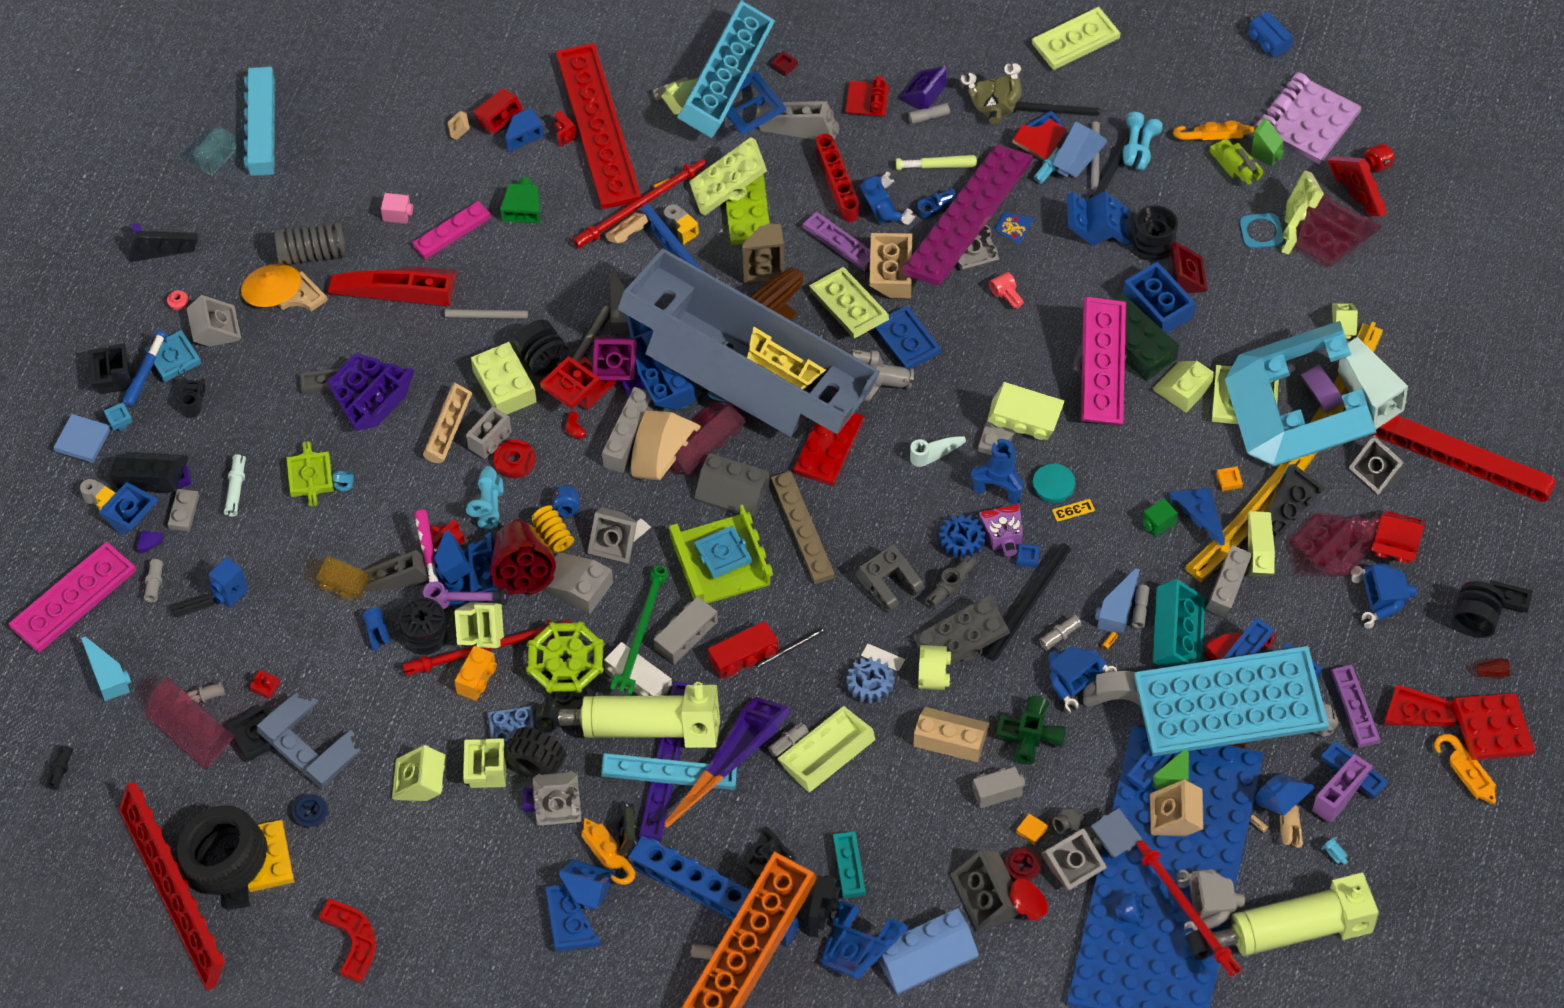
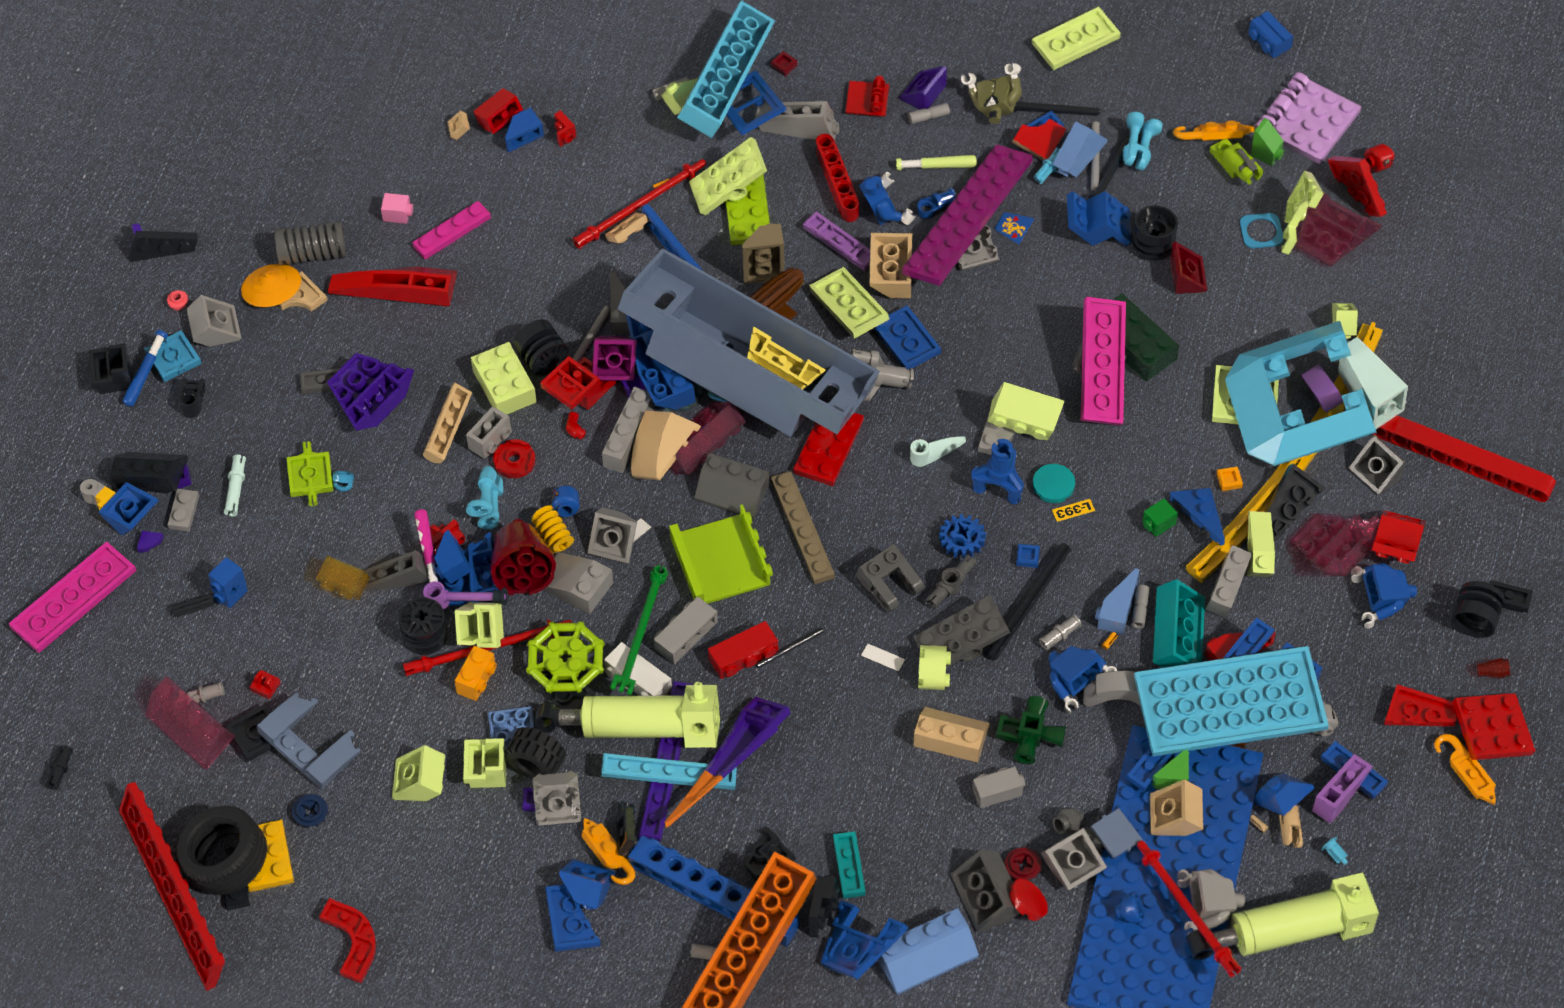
(82, 438): medium blue tile -> none
(108, 672): medium azure slope -> none
(118, 417): dark azure tile -> none
(153, 580): light grey pin -> none
(214, 150): clear light blue brick -> none
(260, 121): medium azure brick -> none
(375, 626): blue hinge -> none
(510, 314): light grey bar -> none
(521, 203): green torso -> none
(598, 126): red plate -> none
(681, 222): leg -> none
(723, 552): dark azure plate -> none
(788, 739): light grey axle -> none
(827, 748): yellowish green slope -> none
(869, 678): medium blue gear -> none
(1003, 528): medium lavender torso -> none
(1004, 287): coral axle -> none
(1031, 829): light orange tile -> none
(1160, 297): blue brick -> none
(1185, 384): yellowish green slope -> none
(1355, 706): medium lavender plate -> none

